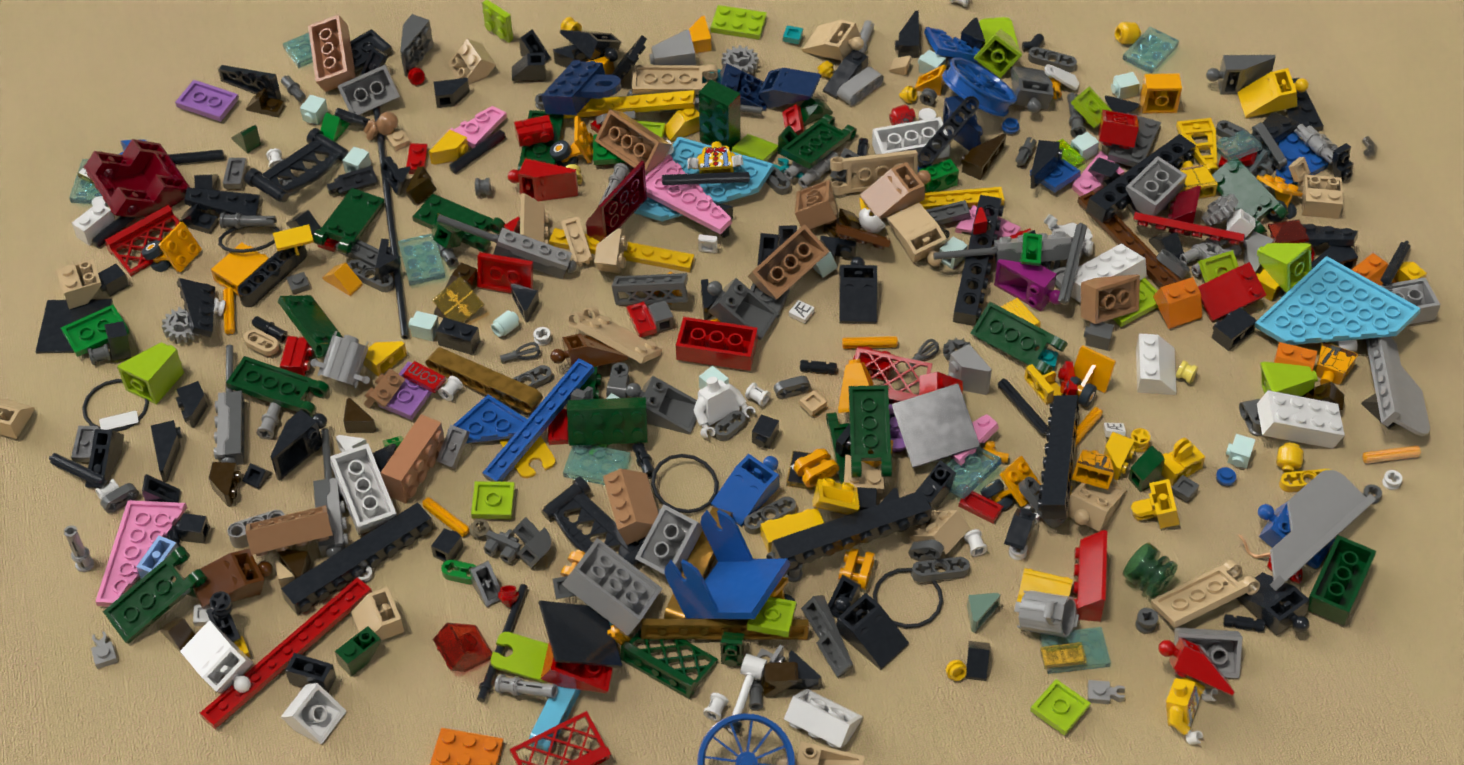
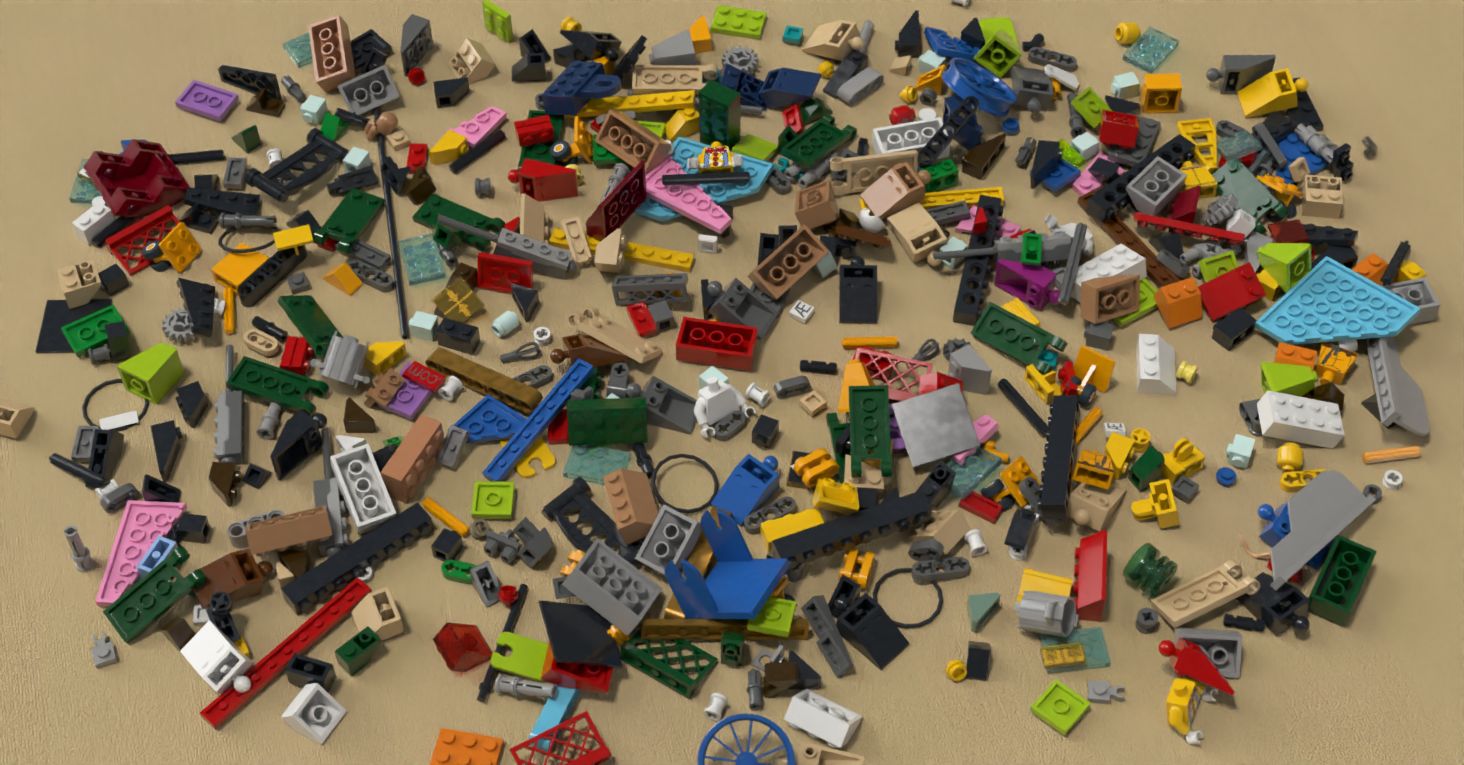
(385, 261): black slope -> none
(752, 668): white piece -> none

